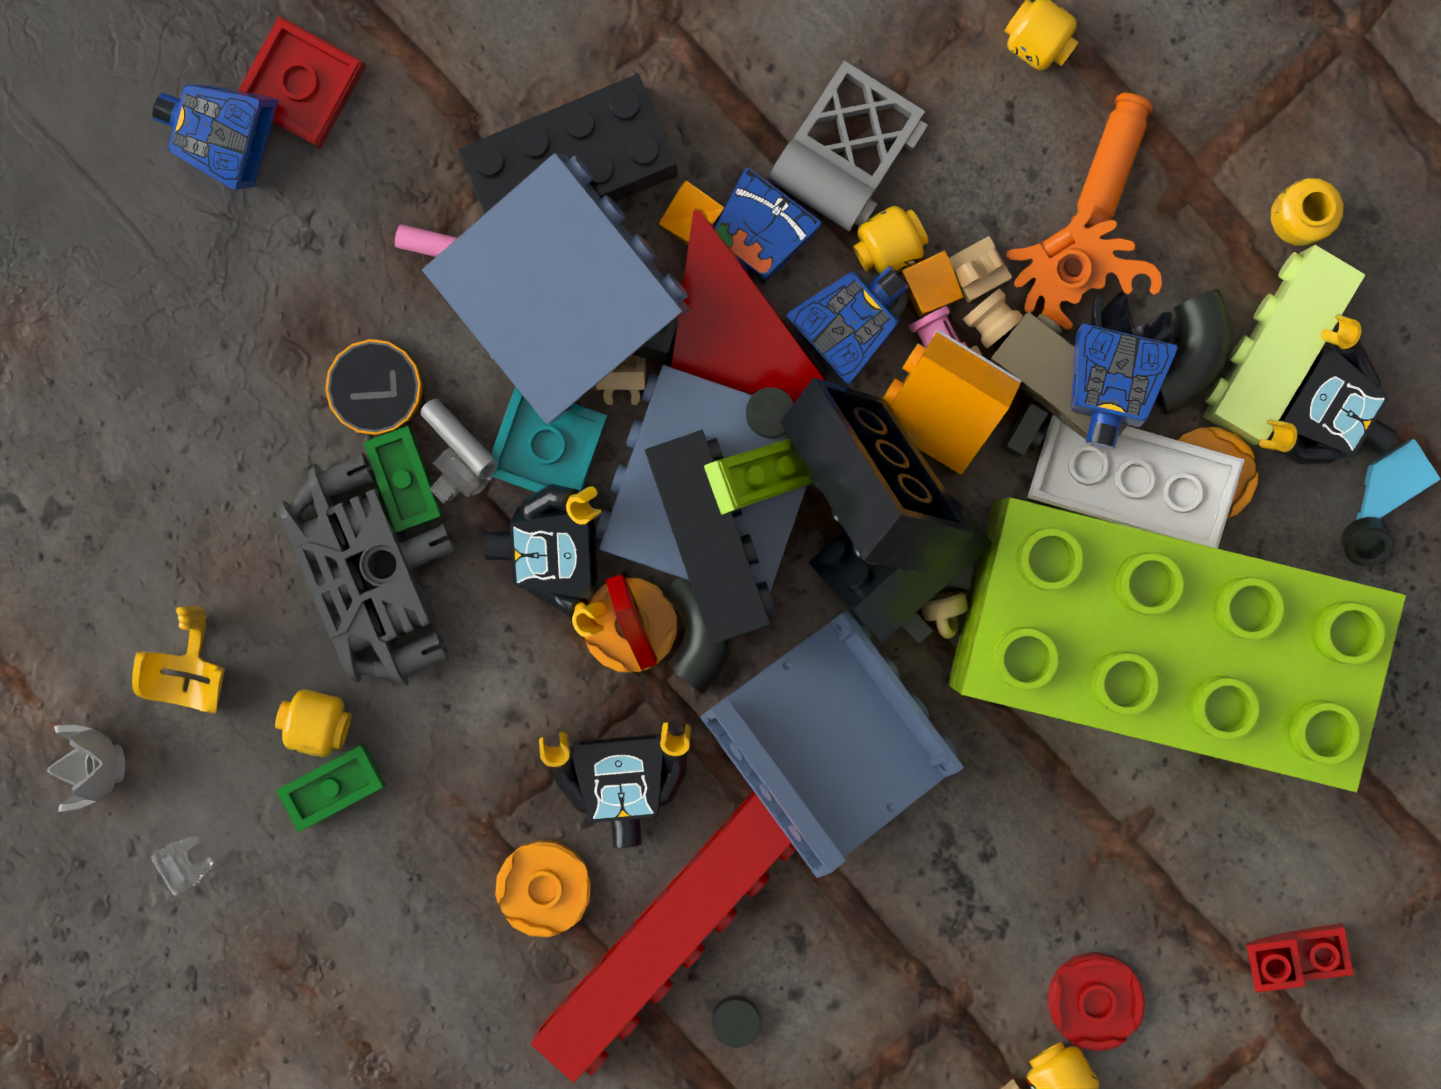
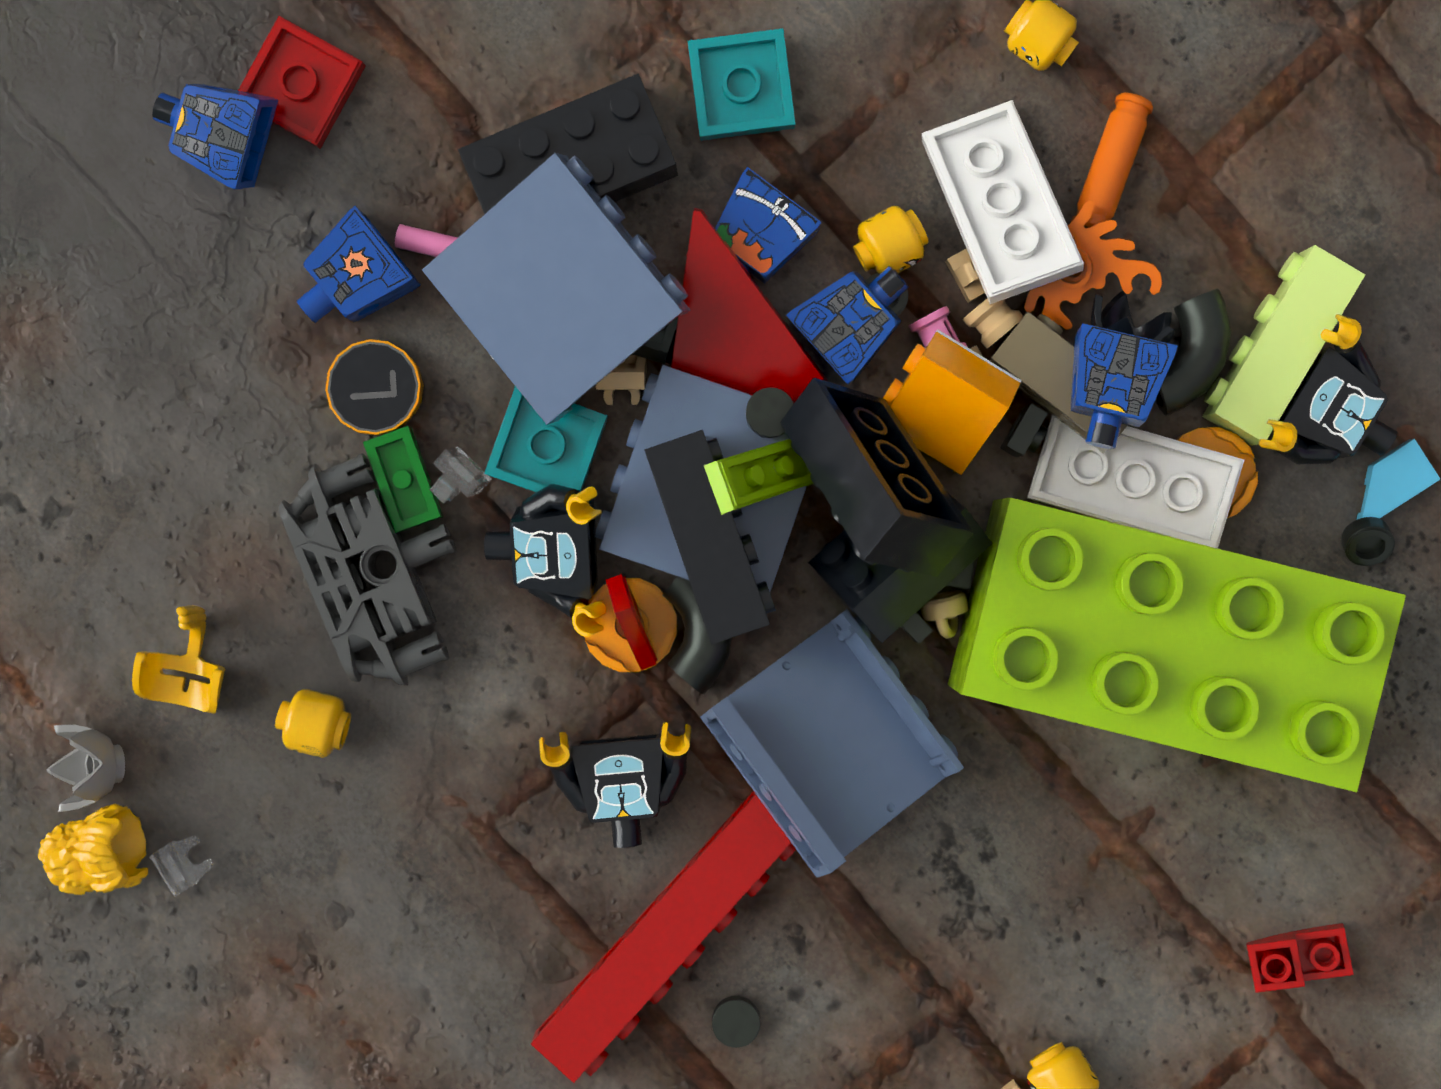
(95, 852): none -> yellow hair
(331, 787): green plate -> none
(354, 271): none -> torso
(459, 438): light grey piece -> none
(543, 888): light orange tile -> none
(679, 214): light orange slope -> none
(741, 84): none -> teal plate
(826, 179): light grey piece -> none
(932, 284): light orange slope -> none
(1002, 202): none -> white tile
(1096, 1001): red tile -> none
(1307, 212): yellow head -> none

